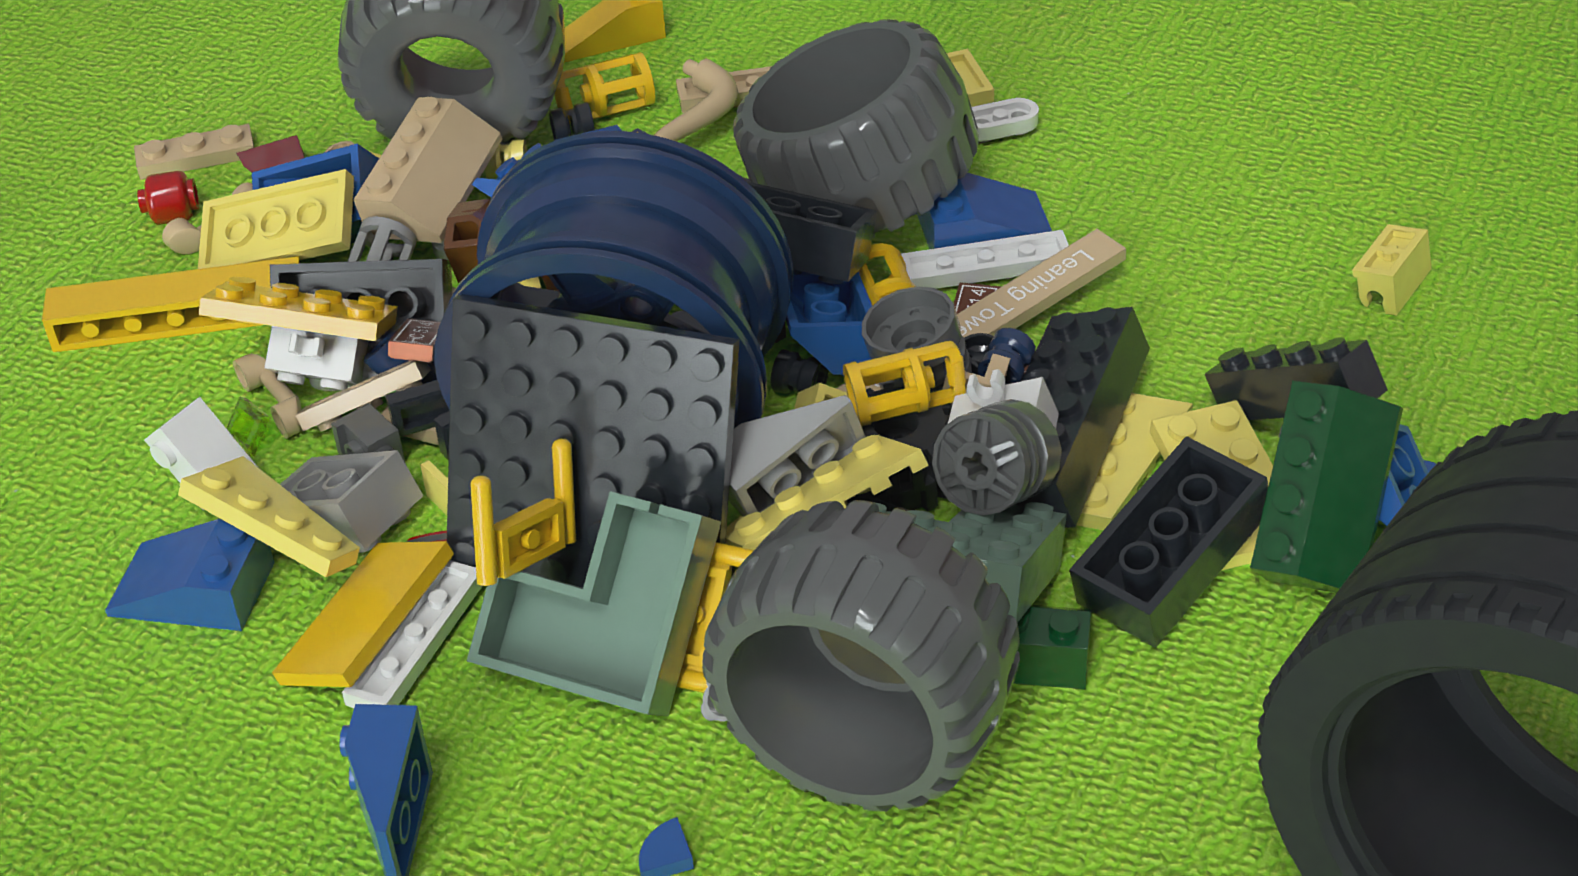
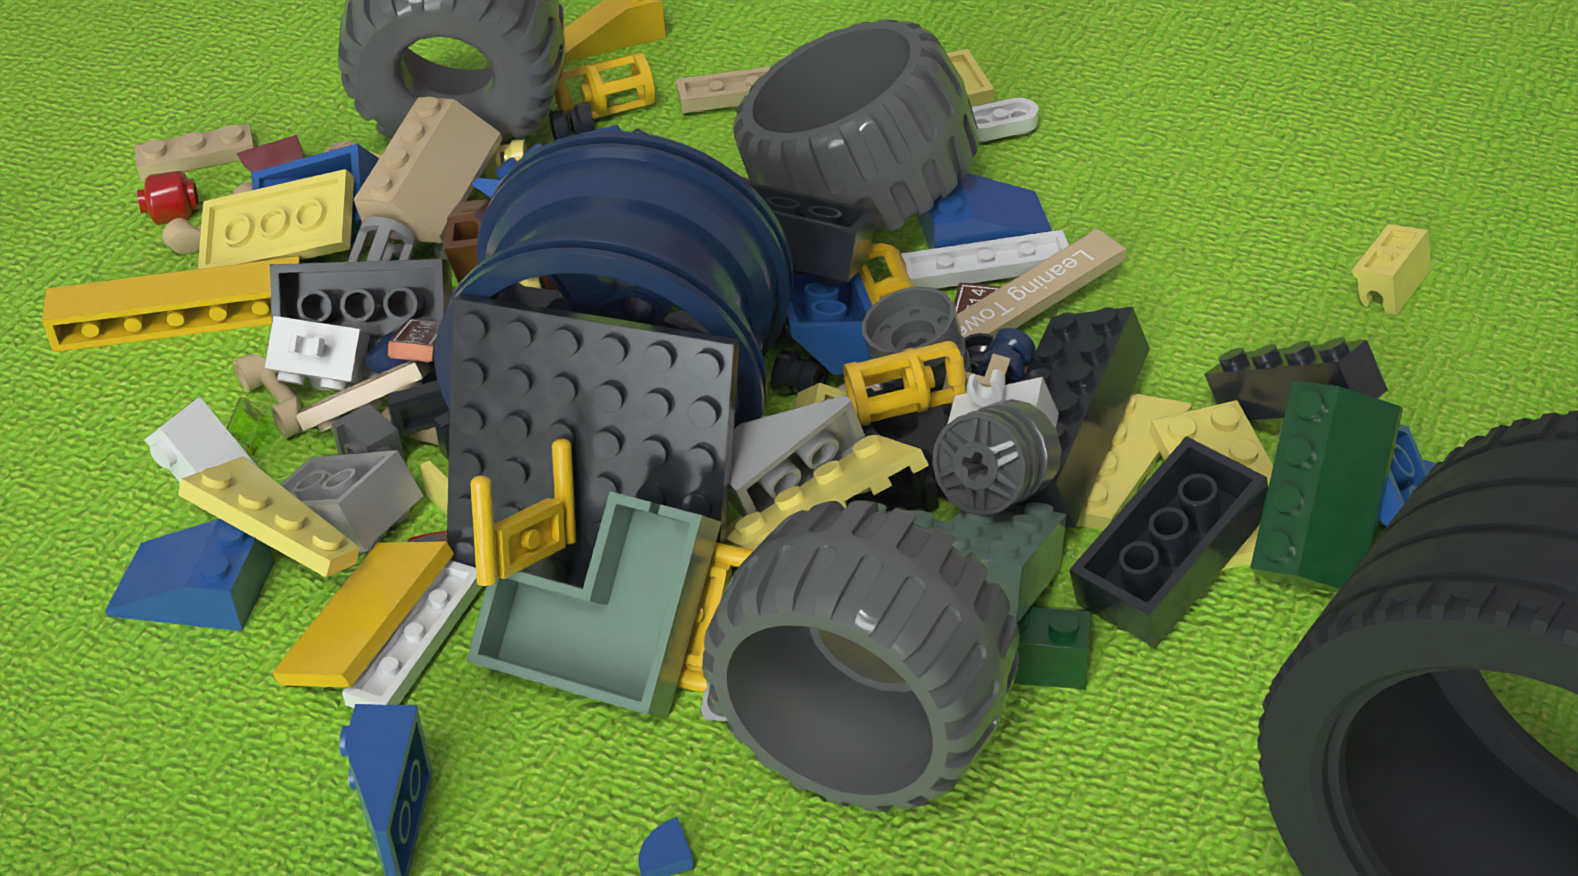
(289, 308): yellow plate -> none
(721, 99): tan animal -> none

